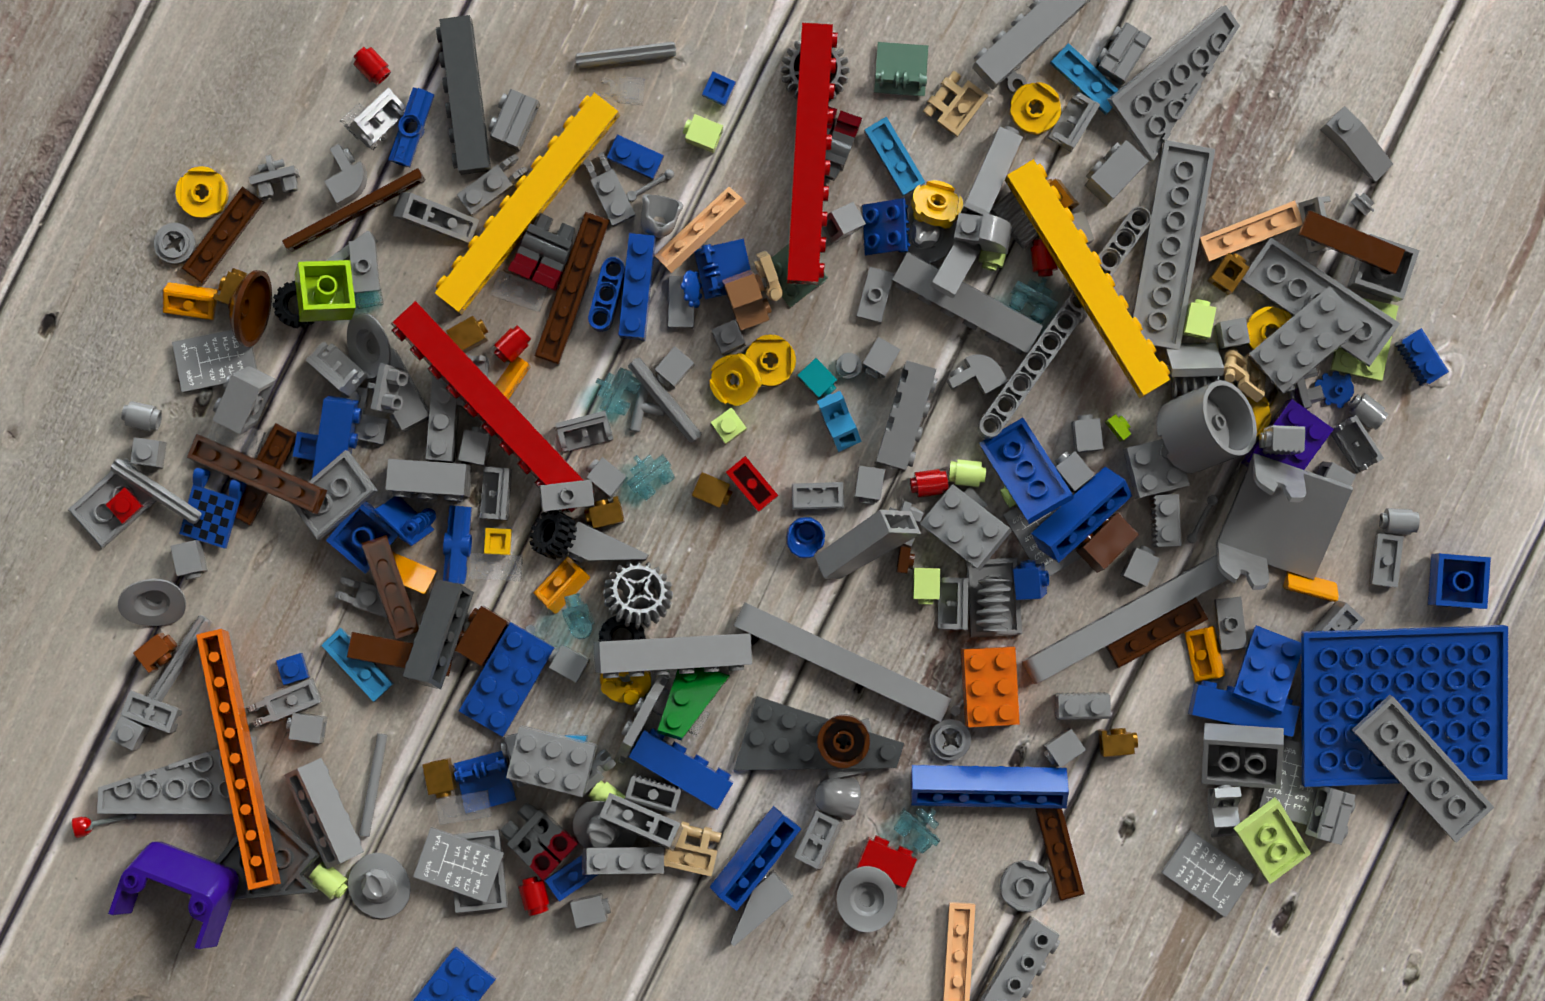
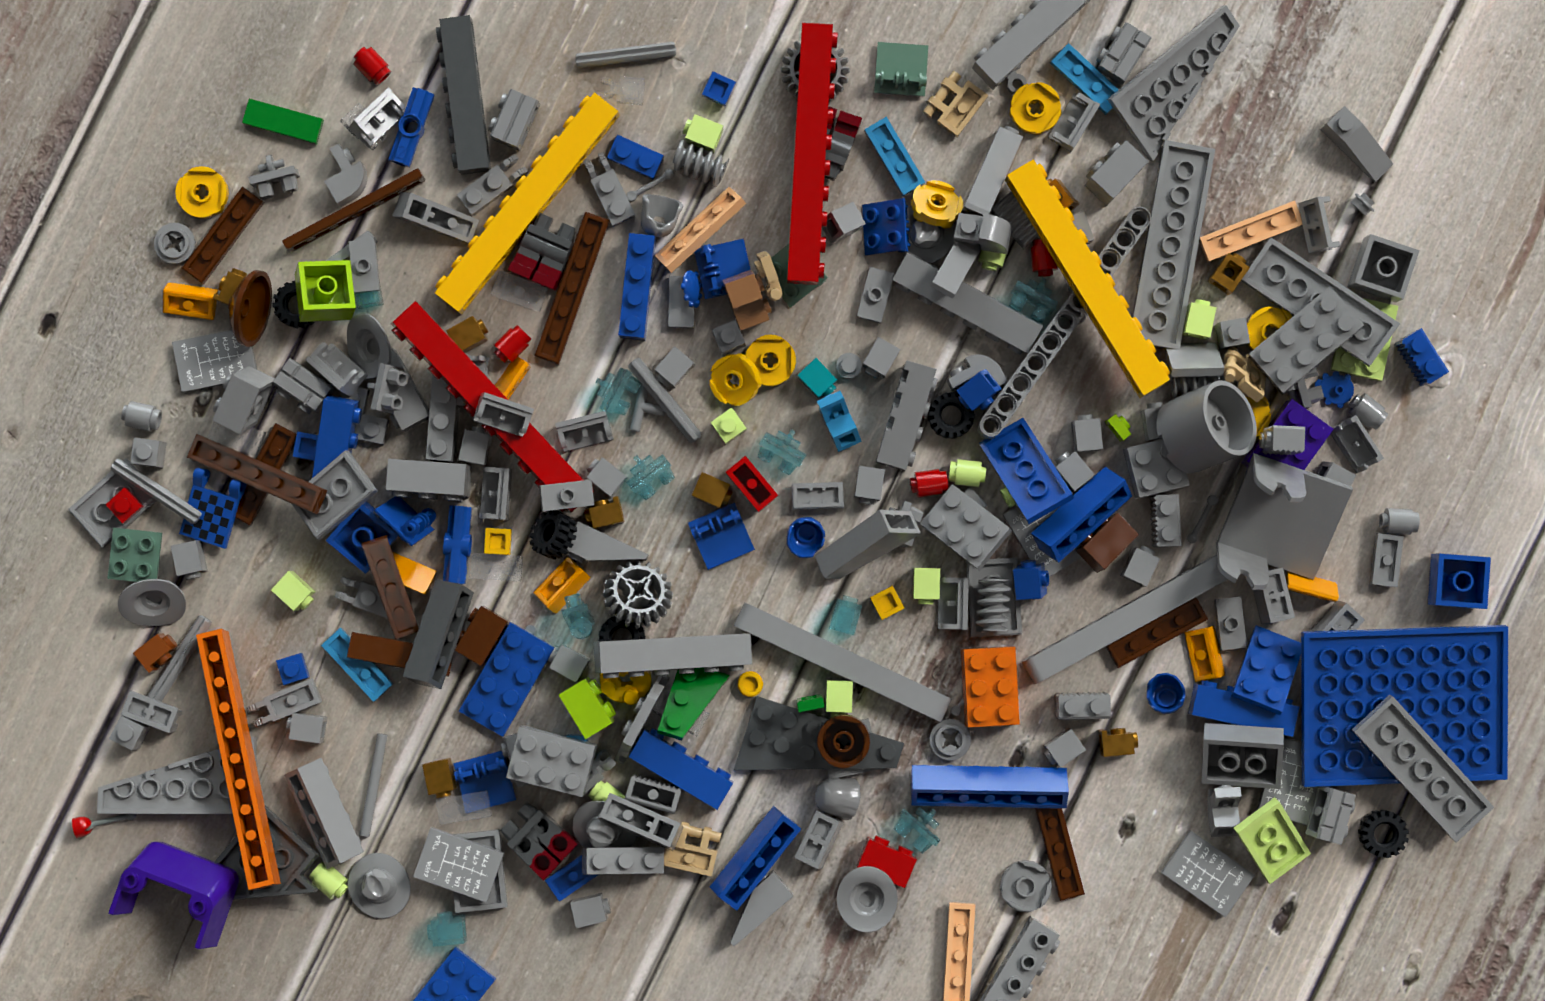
(134, 555): none -> sand green hinge
(283, 121): none -> green tile
(294, 591): none -> yellowish green brick
(303, 386): none -> light grey brick
(447, 929): none -> clear light blue brick
(503, 414): none -> light grey hinge
(534, 896): red brick -> none
(588, 707): none -> lime brick
(607, 307): blue beam -> none
(699, 164): none -> light grey piece
(721, 536): none -> blue hinge
(750, 684): none -> yellow tile
(783, 446): none -> clear light blue hips
(810, 702): none -> green tile
(839, 696): none -> yellowish green brick
(845, 615): none -> clear light blue brick
(887, 602): none -> yellow plate
(905, 560): reddish brown plate -> none
(940, 426): none -> black tyre
(979, 391): none -> blue brick
(1149, 421): none -> light grey brick
(1165, 693): none -> blue hair
(1274, 600): none -> light grey hinge
(1351, 242): reddish brown tile -> none
(1397, 840): none -> black tyre

